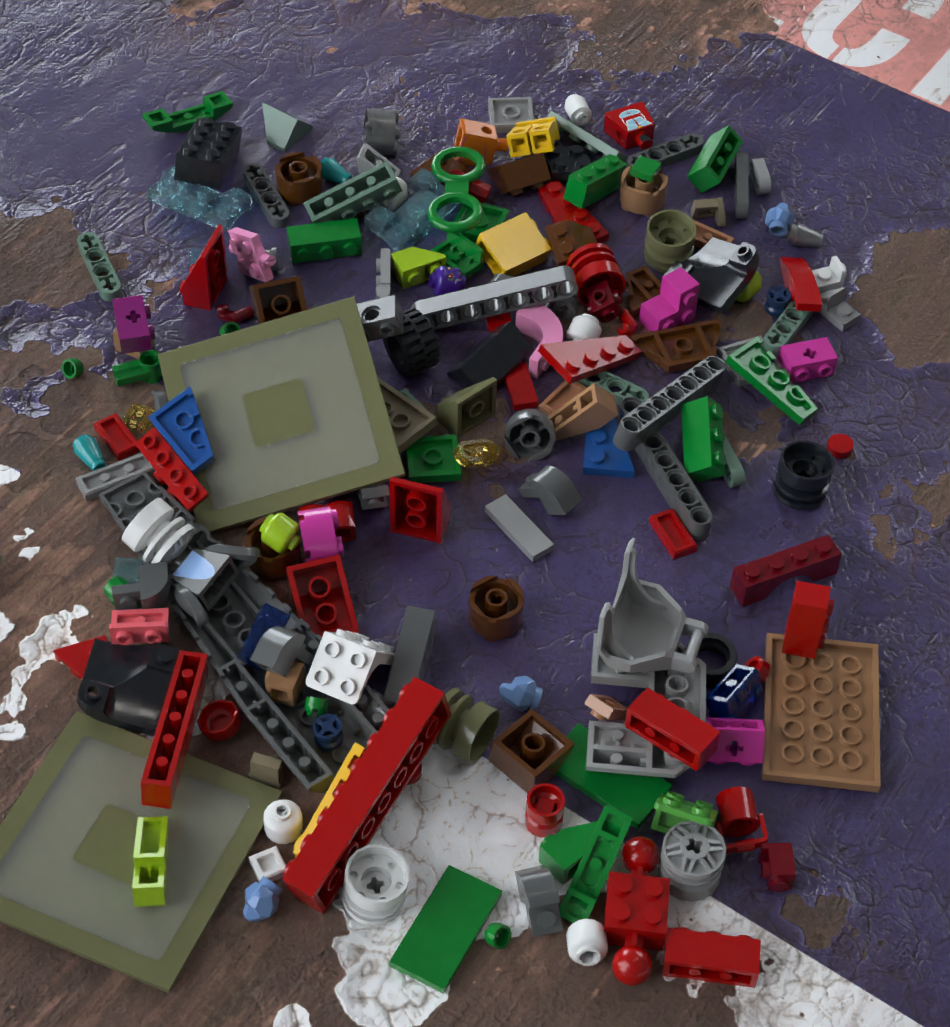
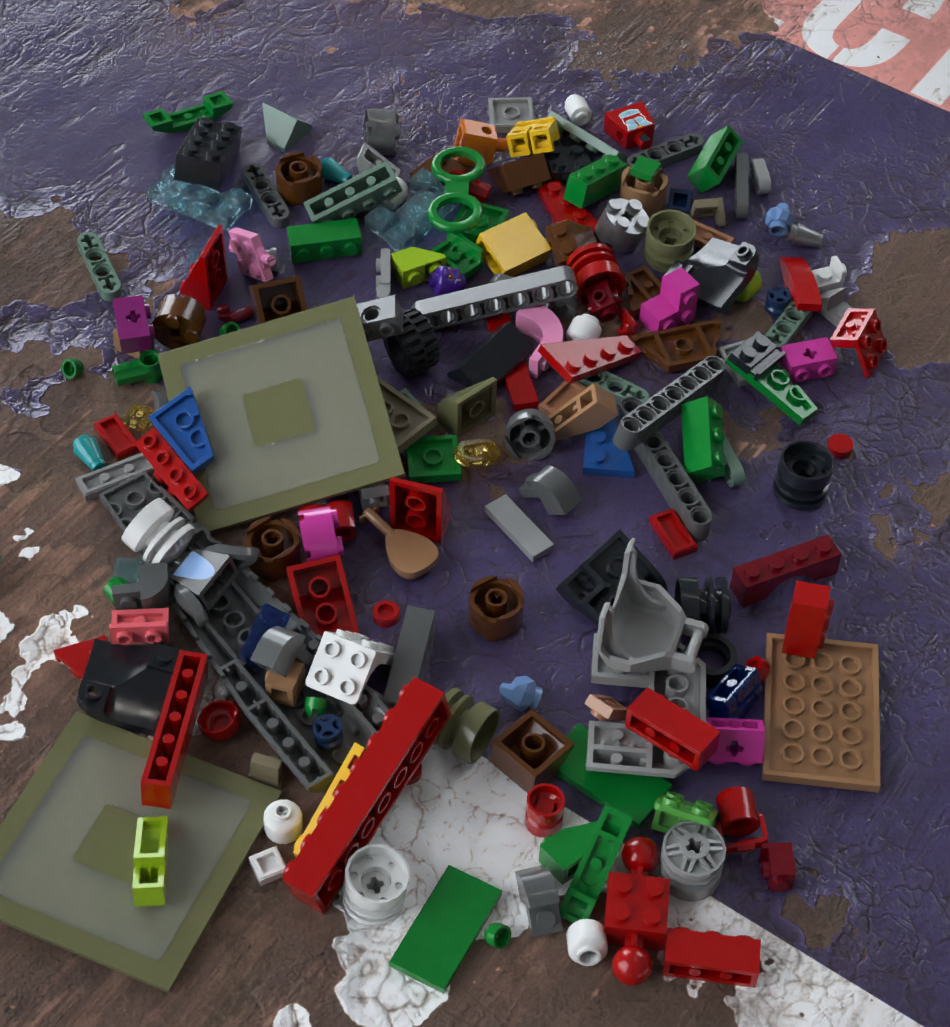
(178, 321): none -> reddish brown brick
(261, 900): medium blue rock -> none
(280, 532): lime head -> none
(386, 614): none -> red tile
(407, 551): none -> medium nougat piece
(599, 577): none -> black slope
(622, 224): none -> flat silver brick
(680, 200): none -> dark blue slope
(708, 604): none -> black wheel
(756, 355): none -> plate
(863, 332): none -> red bracket

